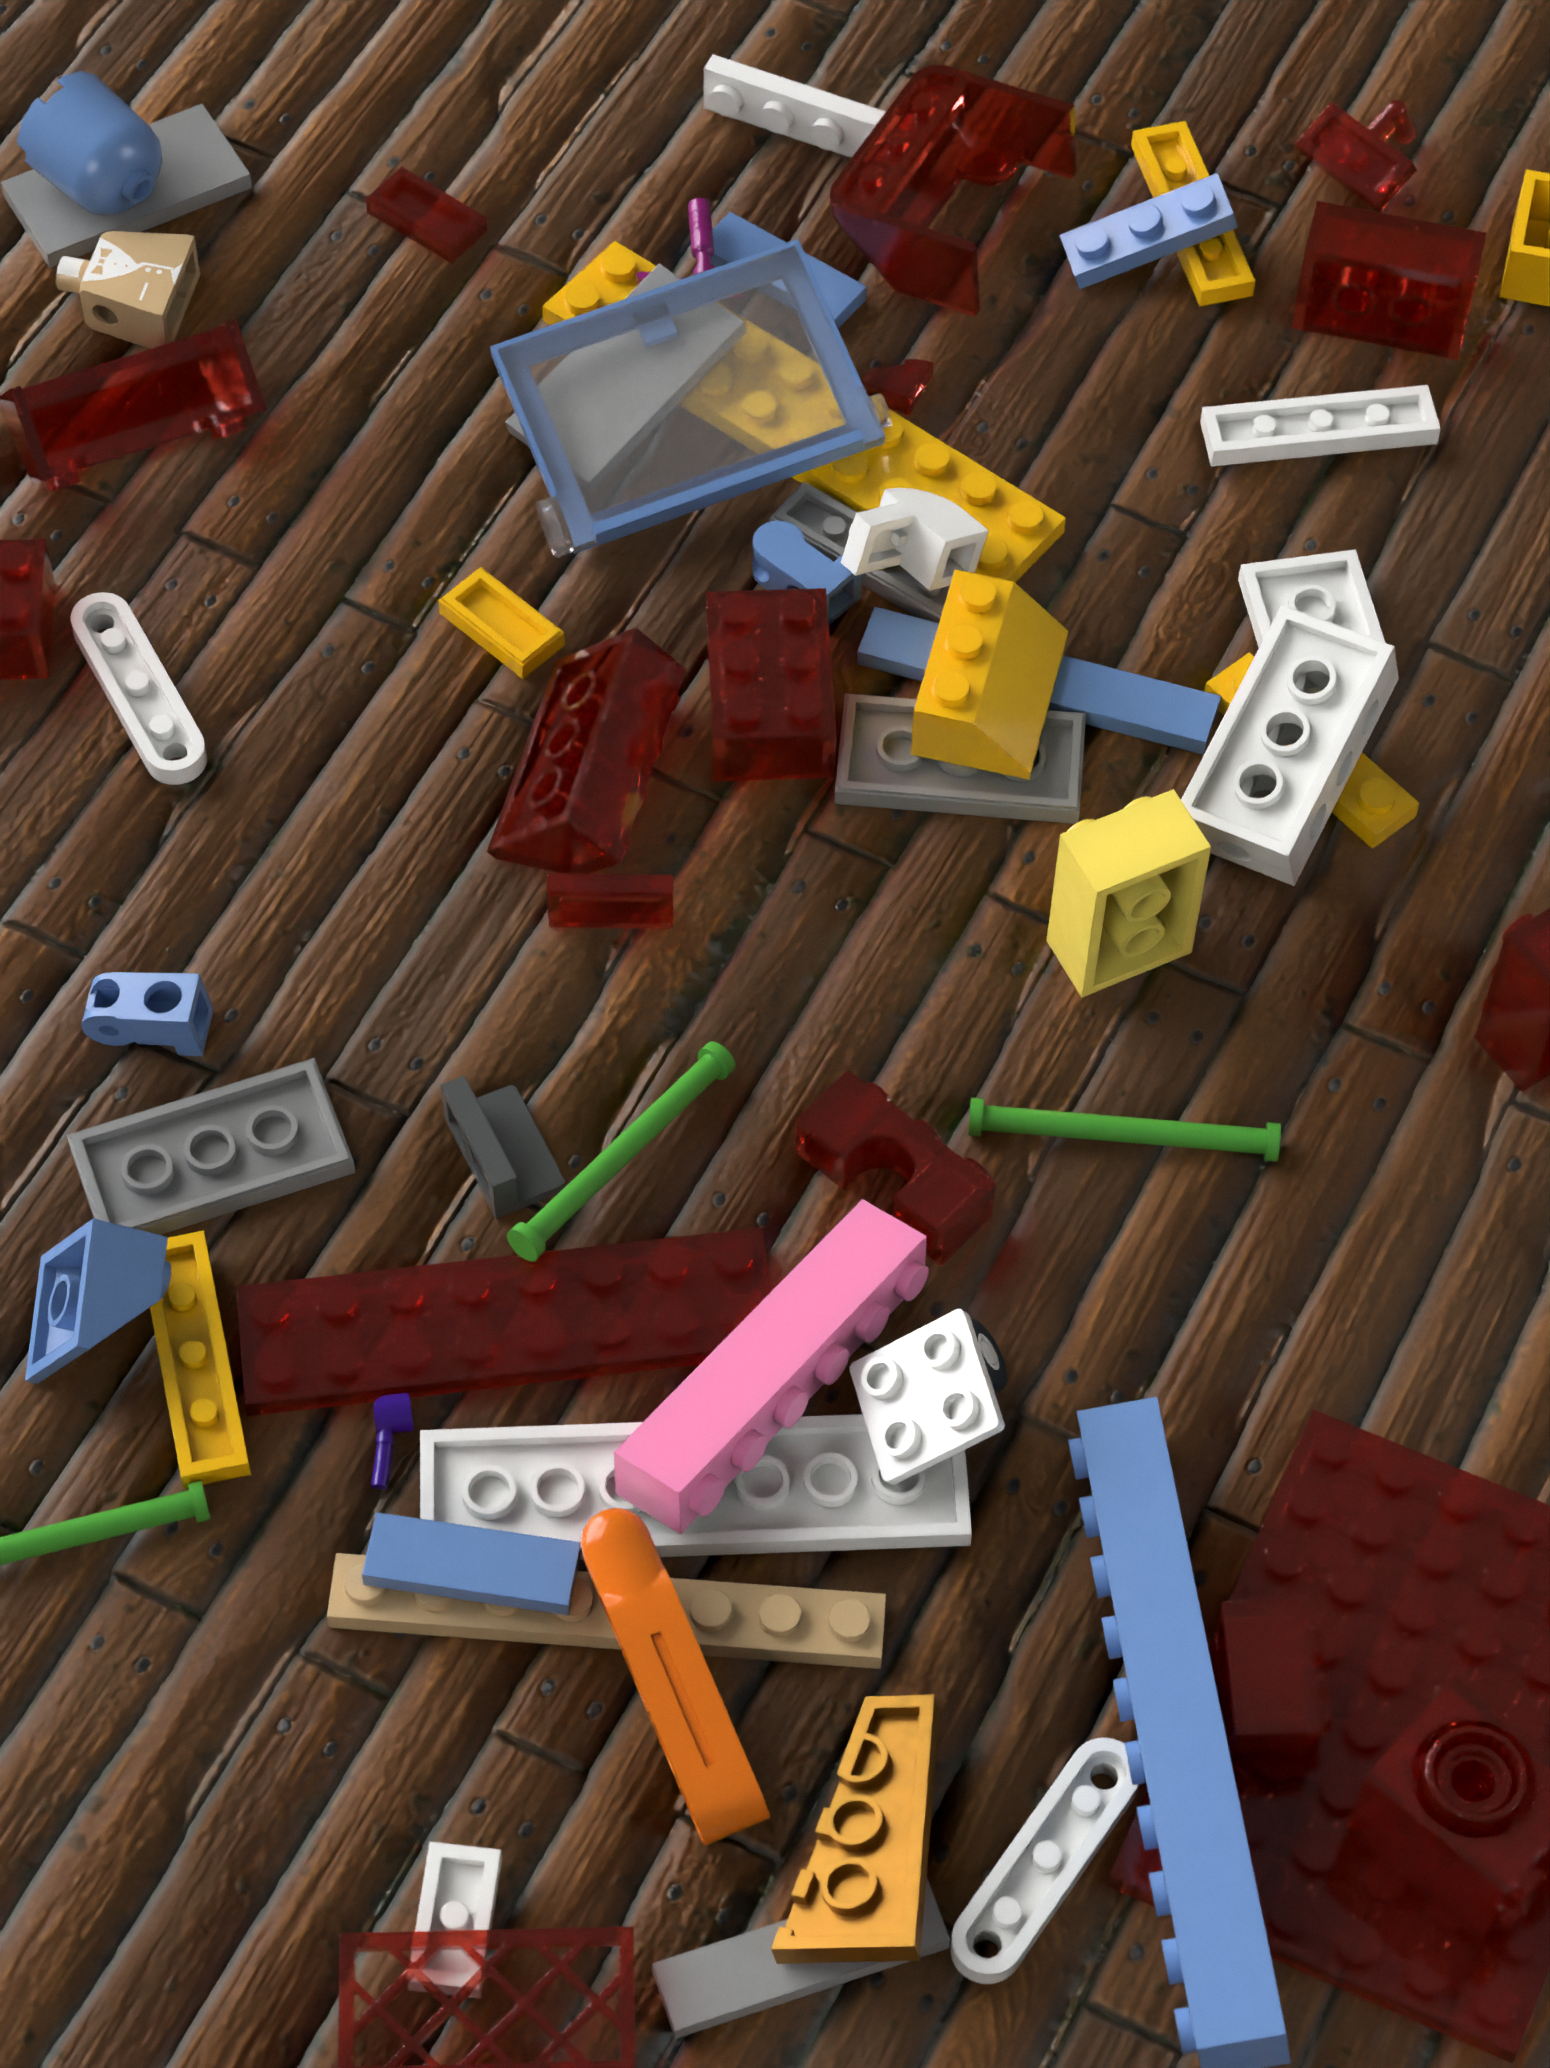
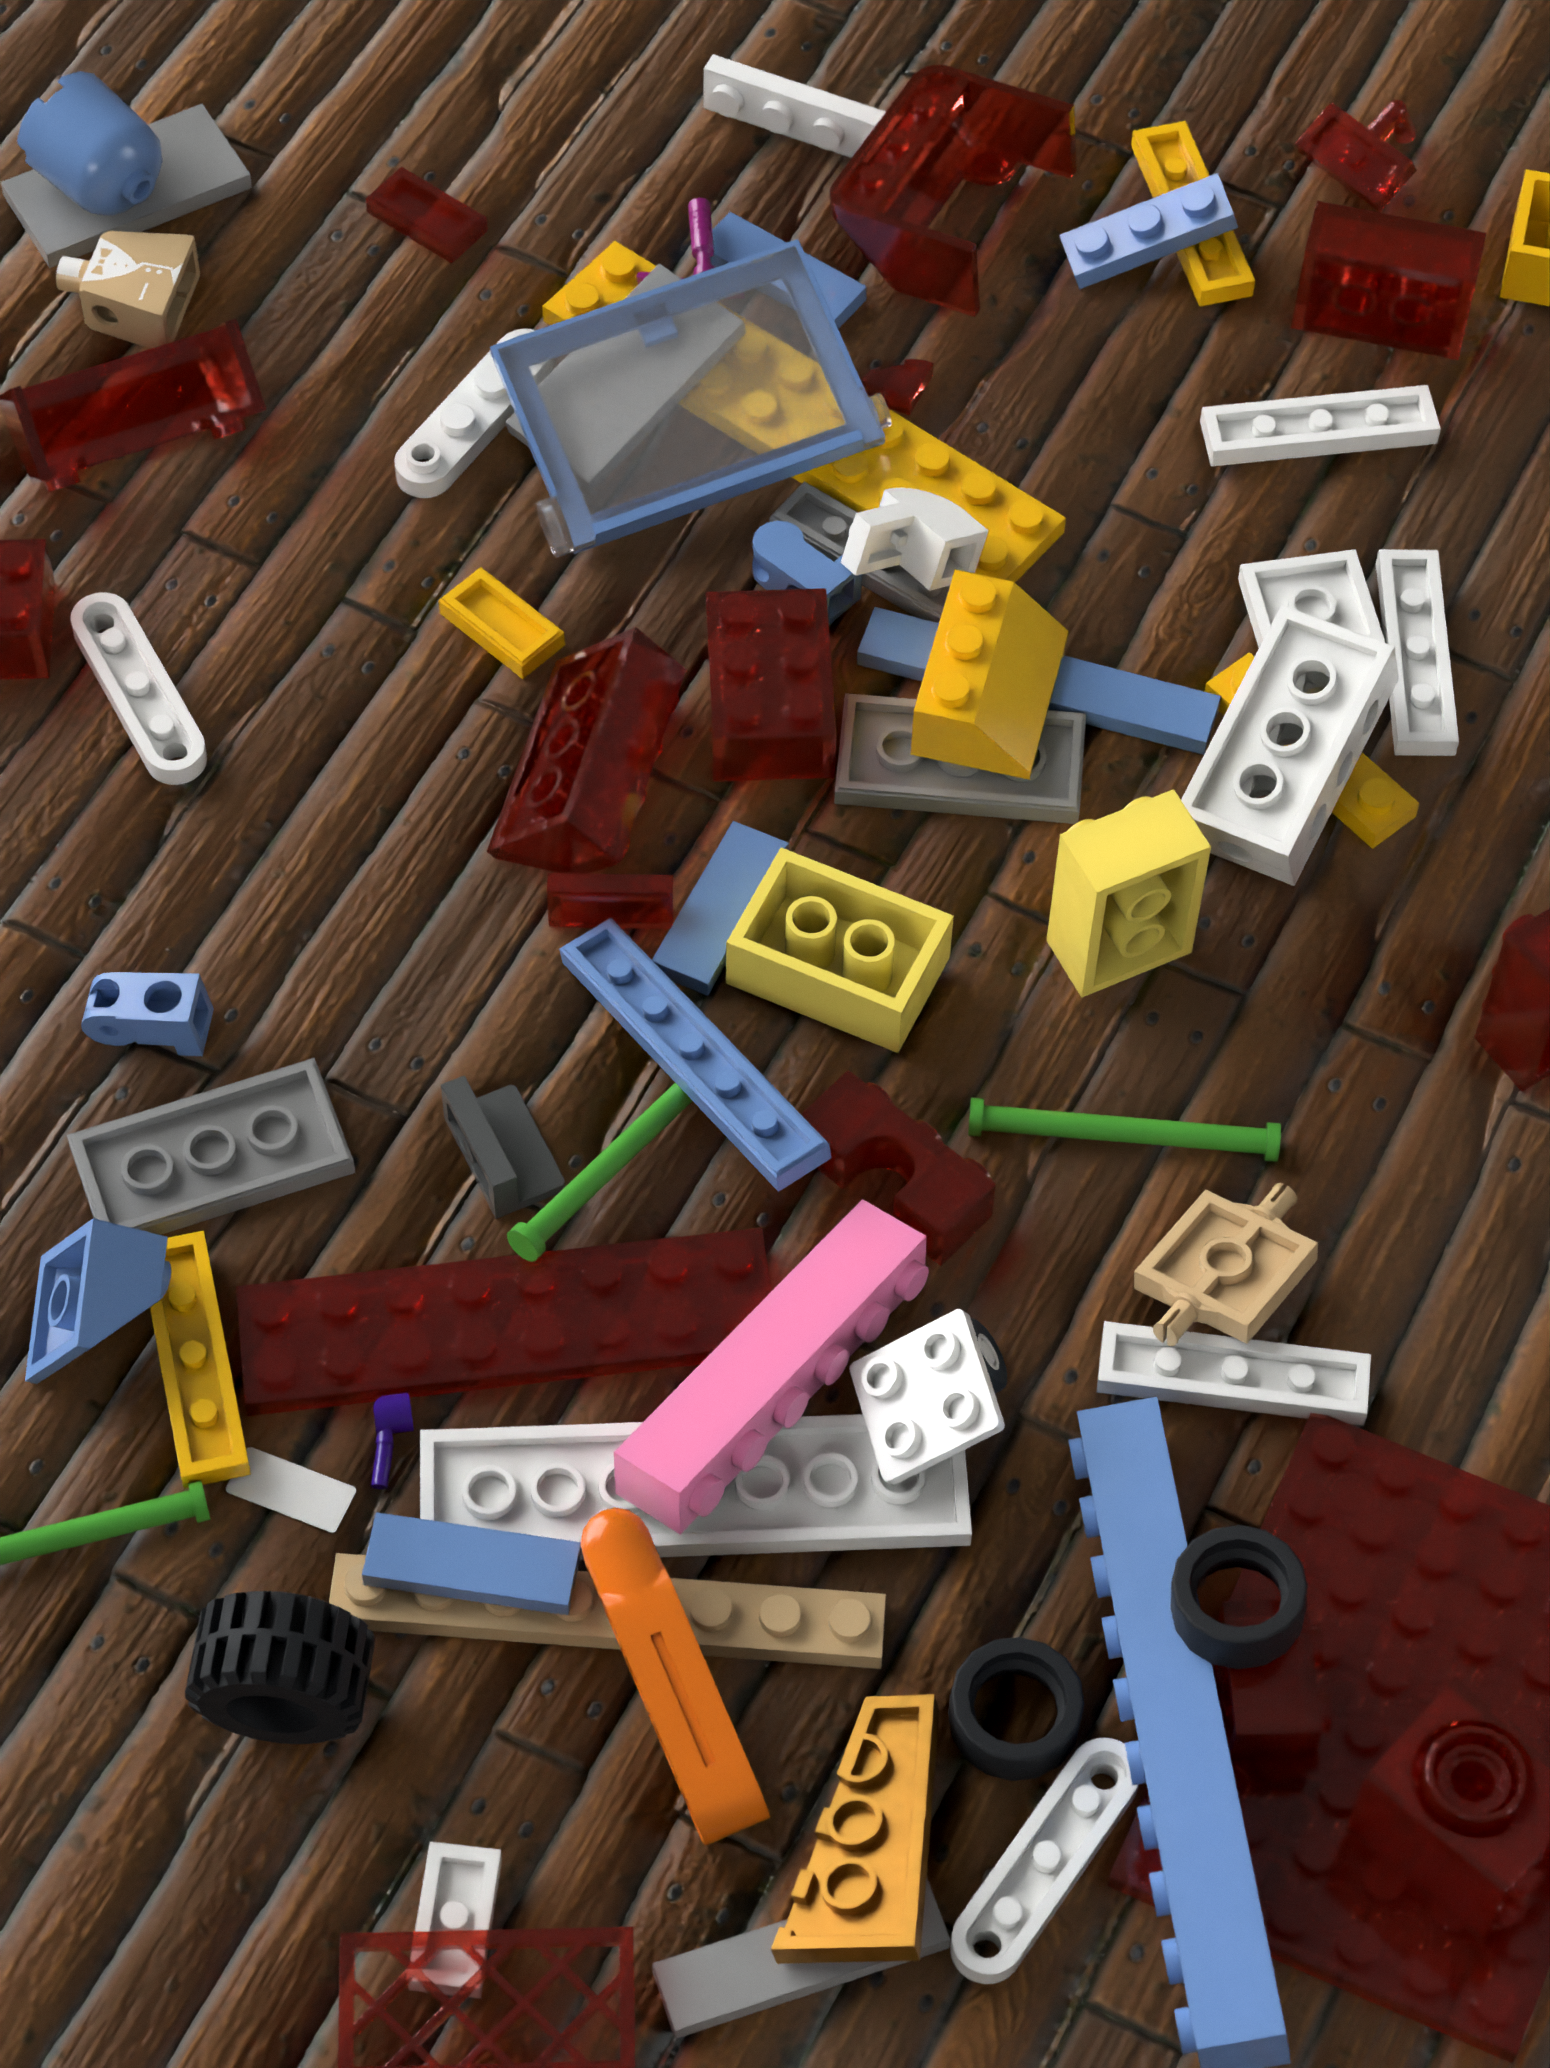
(280, 1667): none -> black tyre
(293, 1491): none -> white sticker
(456, 431): none -> white plate
(696, 942): none -> medium blue tile
(696, 1055): none -> medium blue tile
(839, 949): none -> light yellow brick
(1026, 1659): none -> black tyre
(1226, 1265): none -> tan plate
(1234, 1374): none -> white plate
(1249, 1550): none -> black tyre
(1416, 625): none -> white plate

